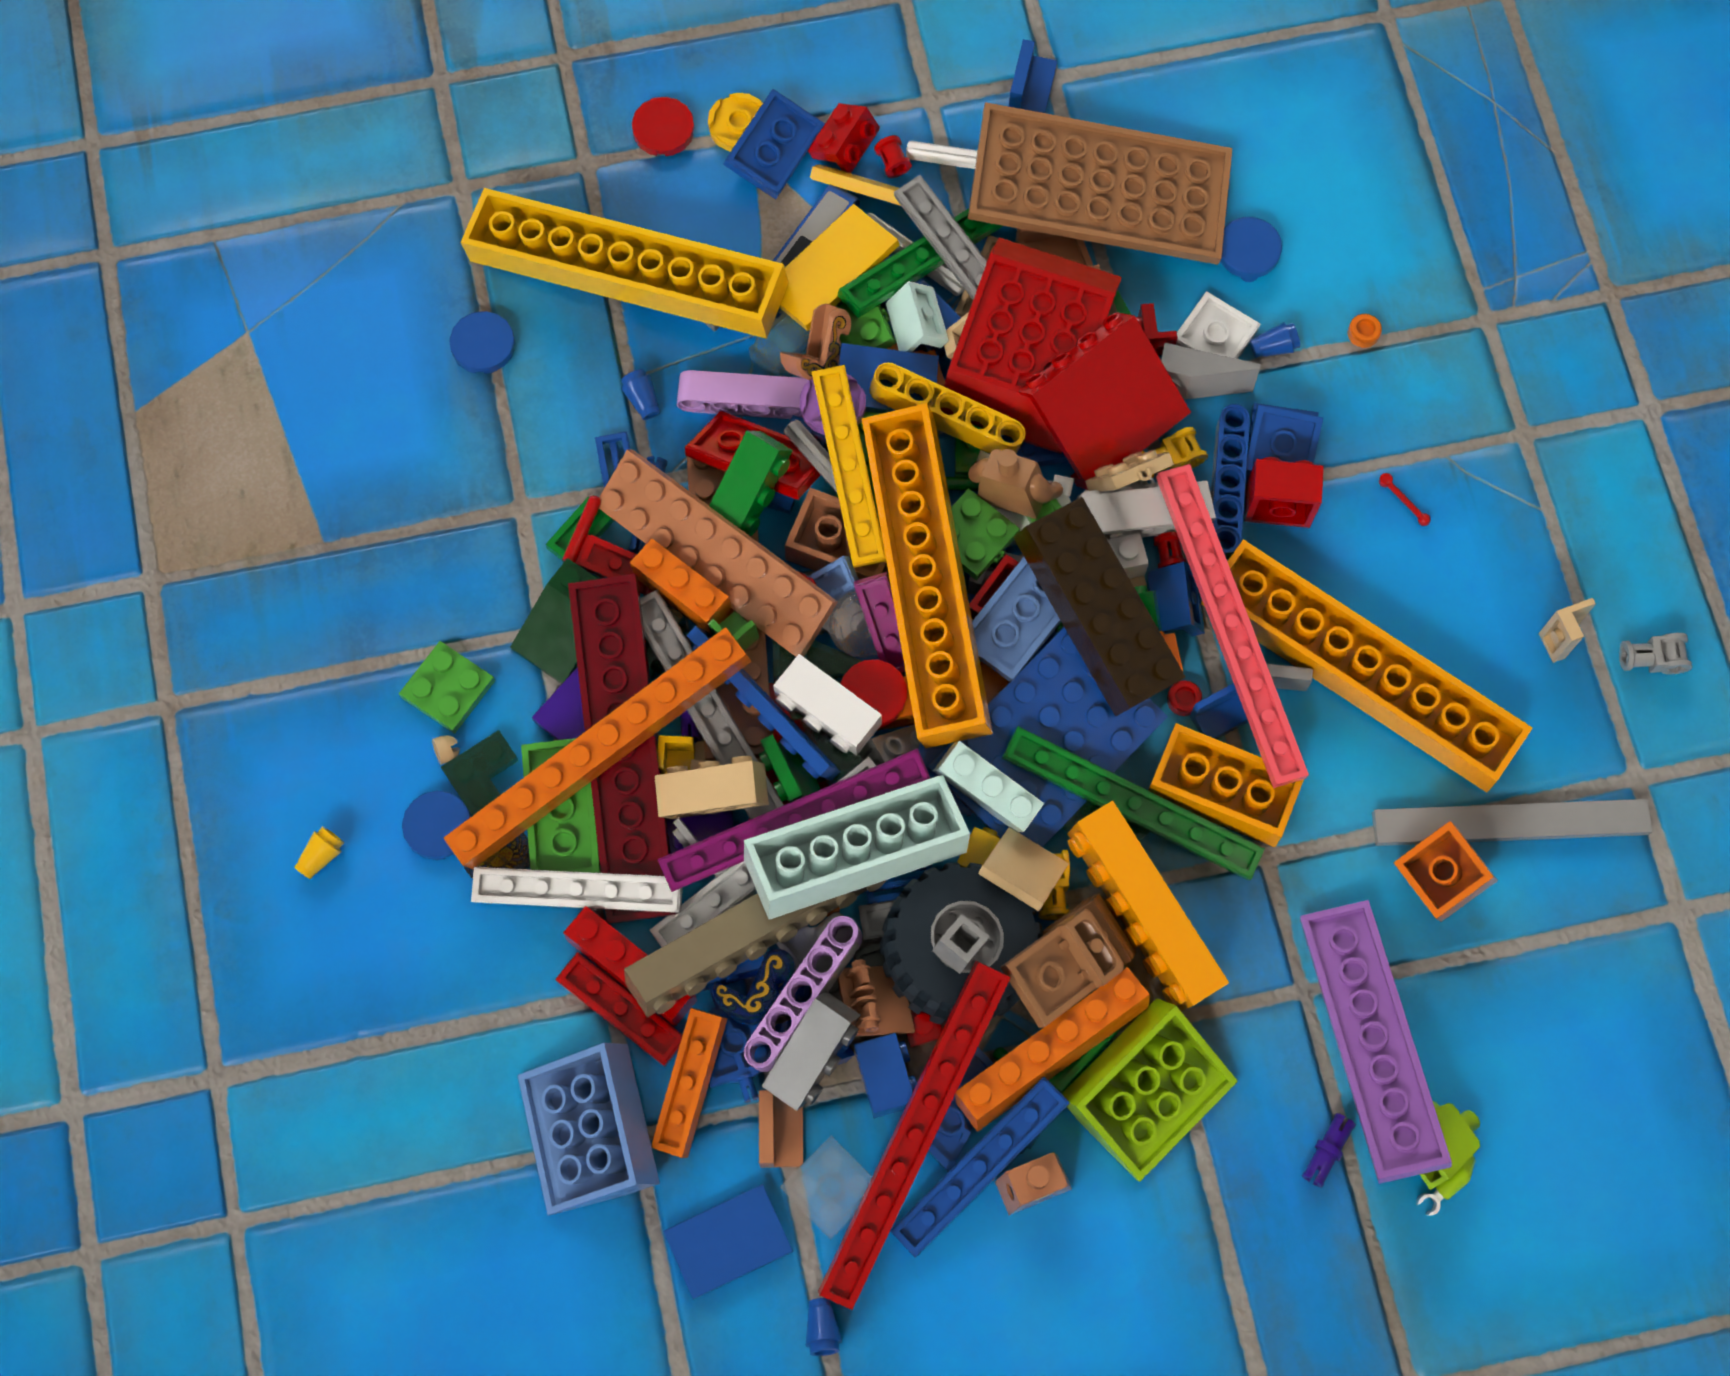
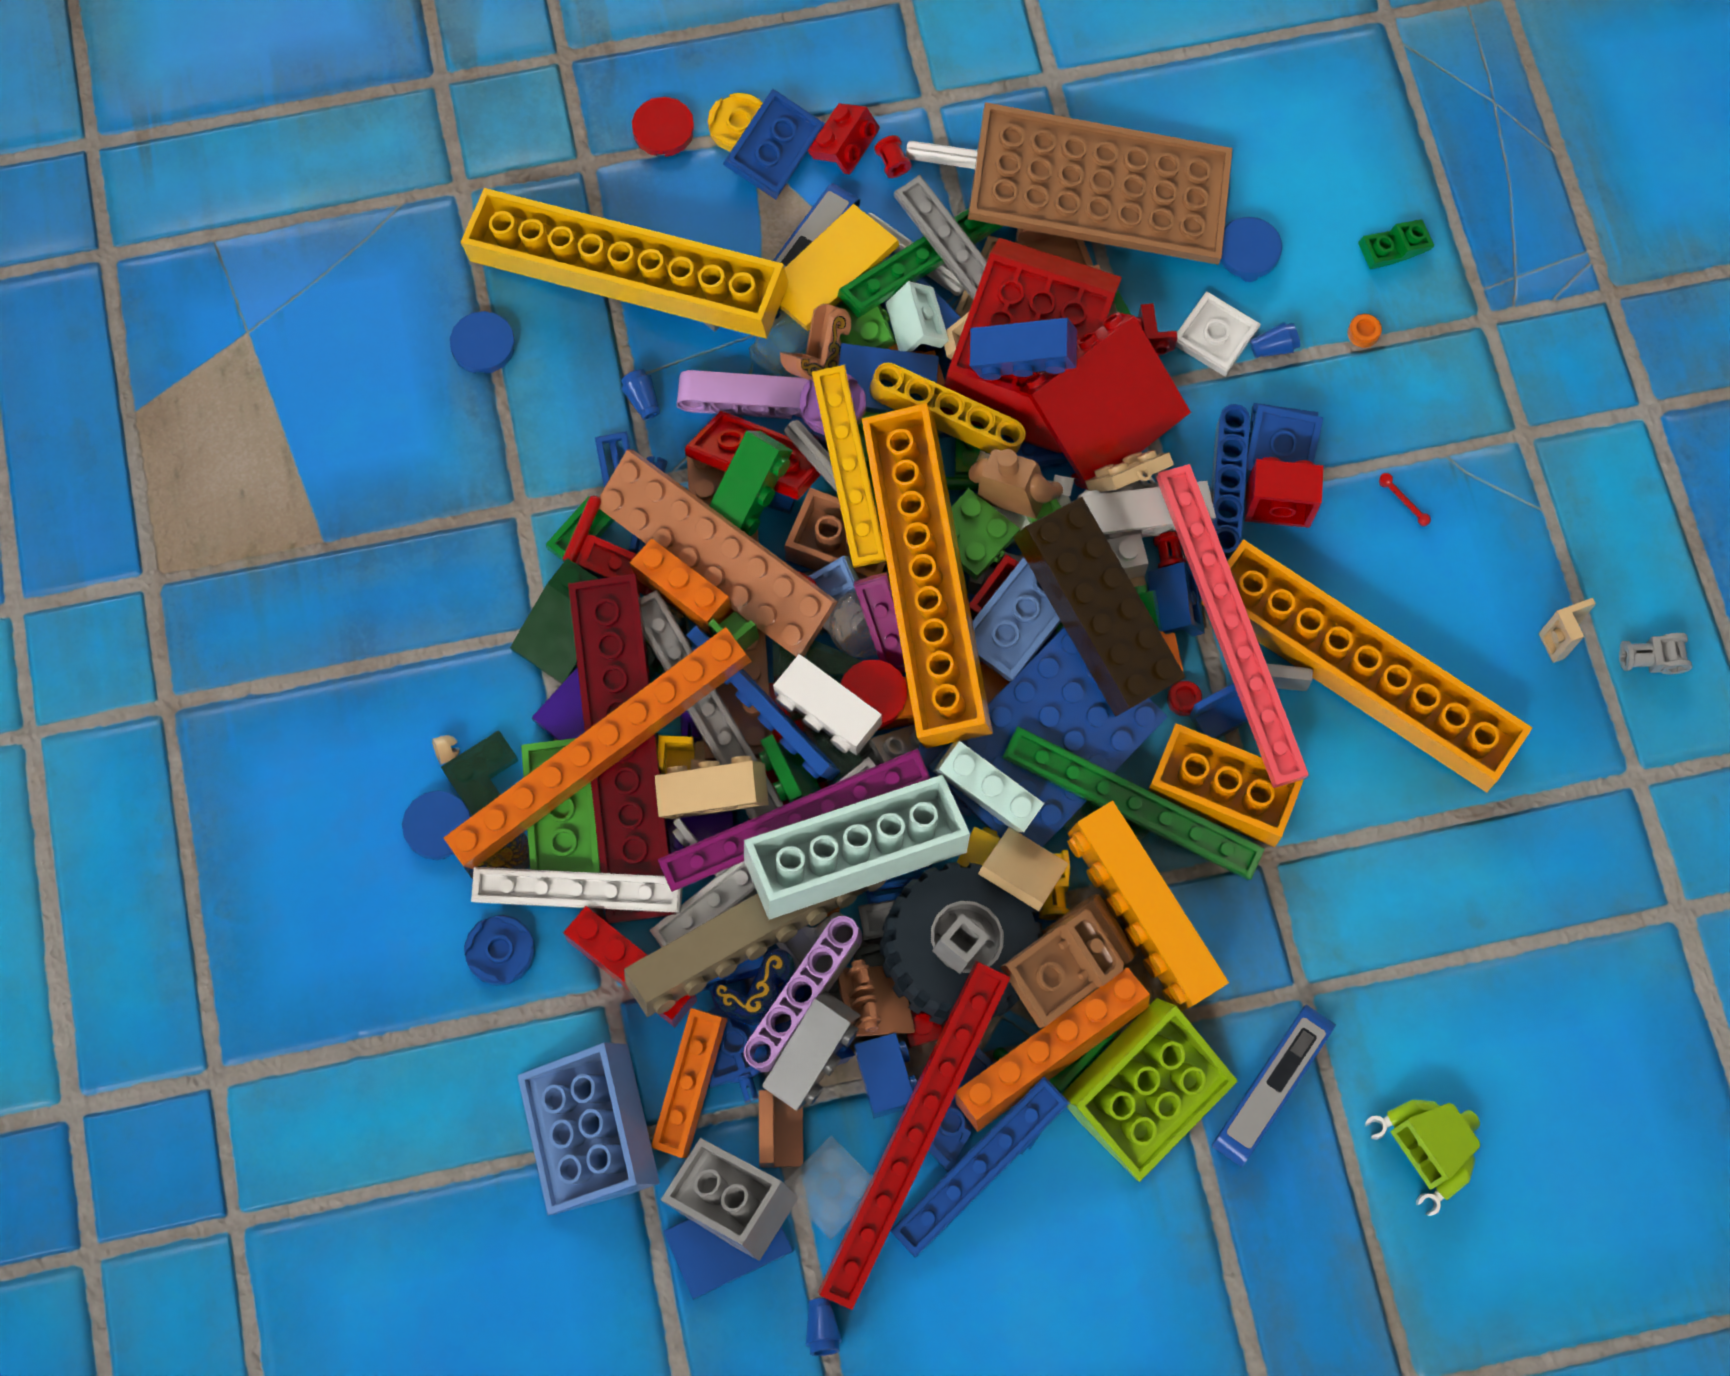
(319, 851): yellow cone -> none
(447, 687): bright green plate -> none
(499, 950): none -> blue tile
(620, 1009): red tile -> none
(730, 1198): none -> light grey slope
(854, 183): yellow tile -> none
(1023, 348): none -> blue brick
(1032, 80): blue panel -> none
(1032, 1183): nougat torso -> none
(1182, 449): yellow connector -> none
(1207, 374): light grey slope -> none
(1273, 1085): none -> beam
(1328, 1150): dark purple pin -> none
(1375, 1043): medium lavender plate -> none
(1398, 244): none -> green slope
(1445, 871): orange brick -> none
(1515, 821): light grey tile -> none

